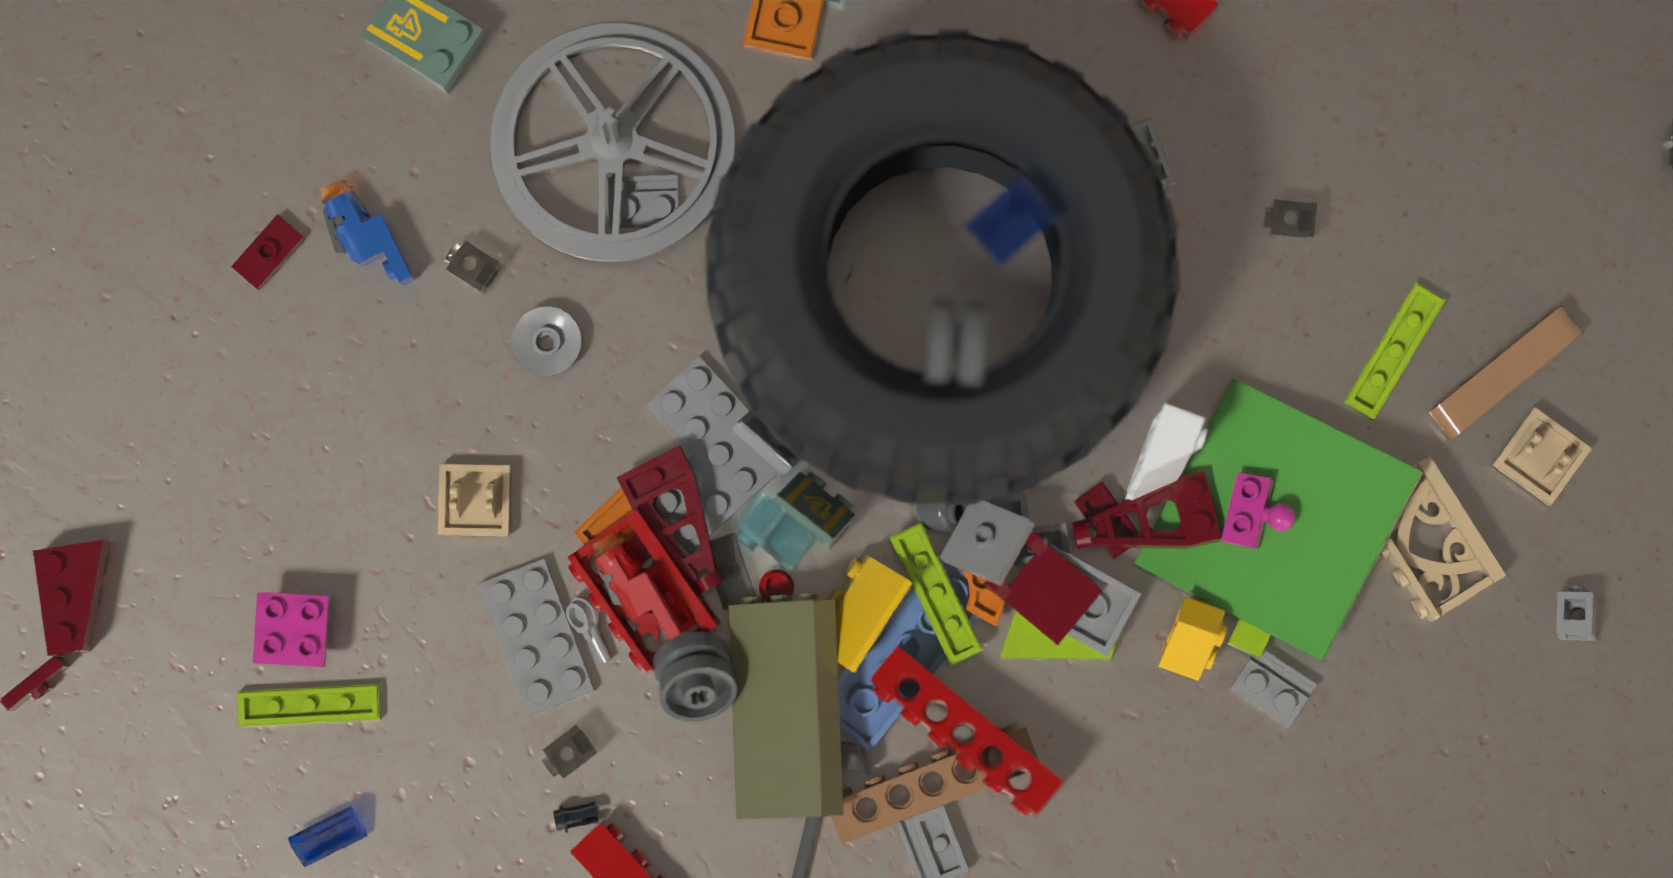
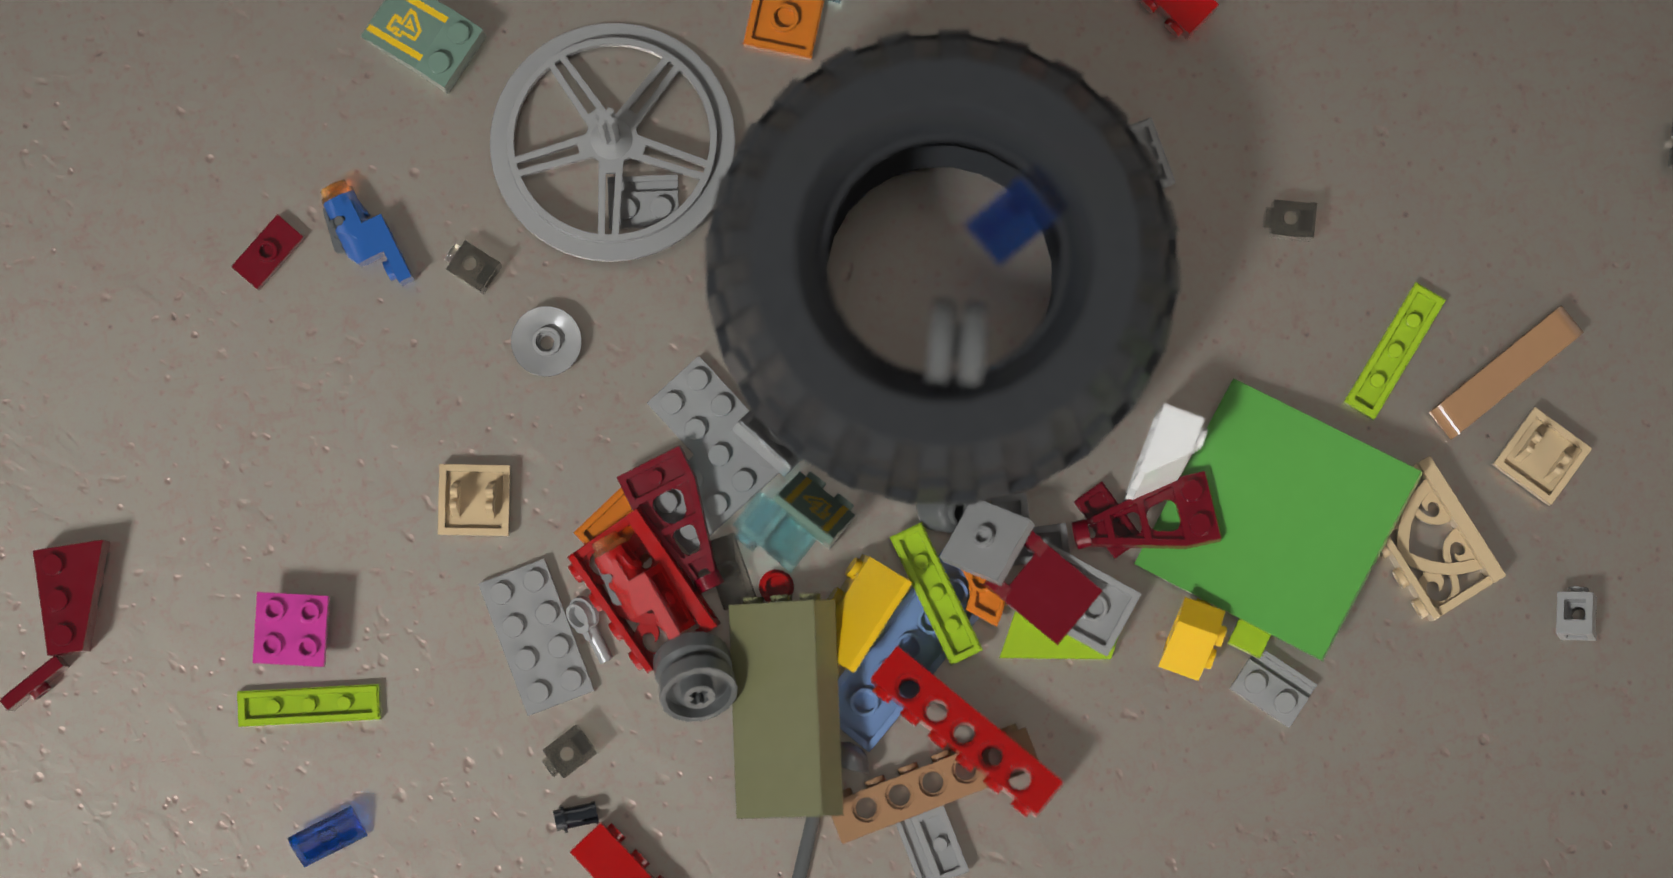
(1250, 511): dark pink plate -> none

